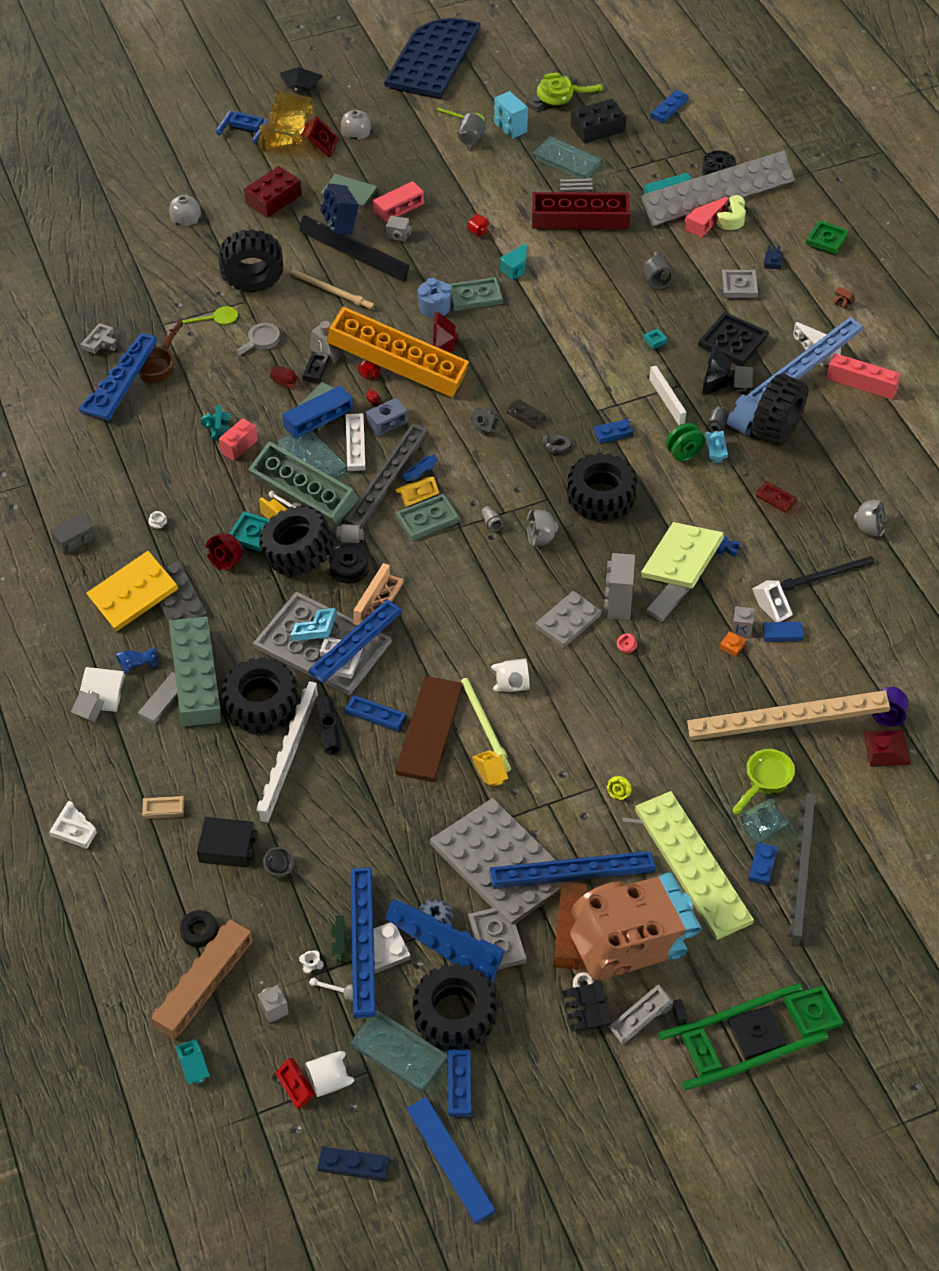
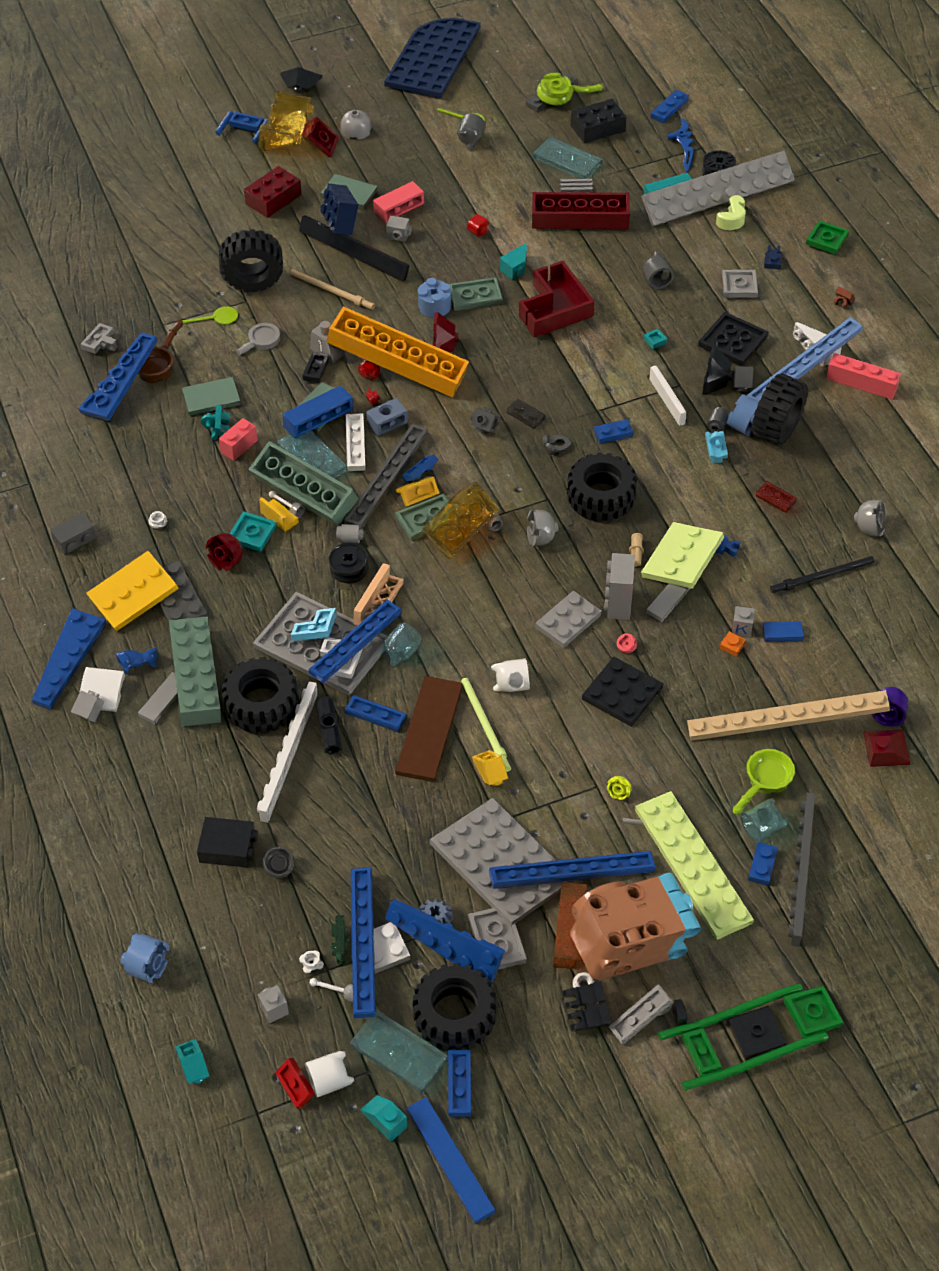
(70, 650): none -> blue wing
(73, 827): white wing -> none
(145, 957): none -> medium blue brick
(163, 807): tan tile -> none
(184, 210): light grey cylinder -> none
(195, 917): black tyre -> none
(201, 979): medium nougat brick -> none
(206, 396): none -> sand green tile
(283, 376): clear red brick -> none
(304, 554): black tyre -> none
(353, 1163): dark blue plate -> none
(385, 1117): none -> teal slope
(402, 643): none -> clear light blue piece
(460, 519): none -> clear yellow windscreen
(510, 114): medium azure brick -> none
(559, 302): none -> dark red piece
(622, 691): none -> black plate
(636, 548): none -> tan axle
(682, 137): none -> blue piece
(685, 441): green wheel -> none
(705, 217): coral slope -> none
(772, 600): white slope -> none

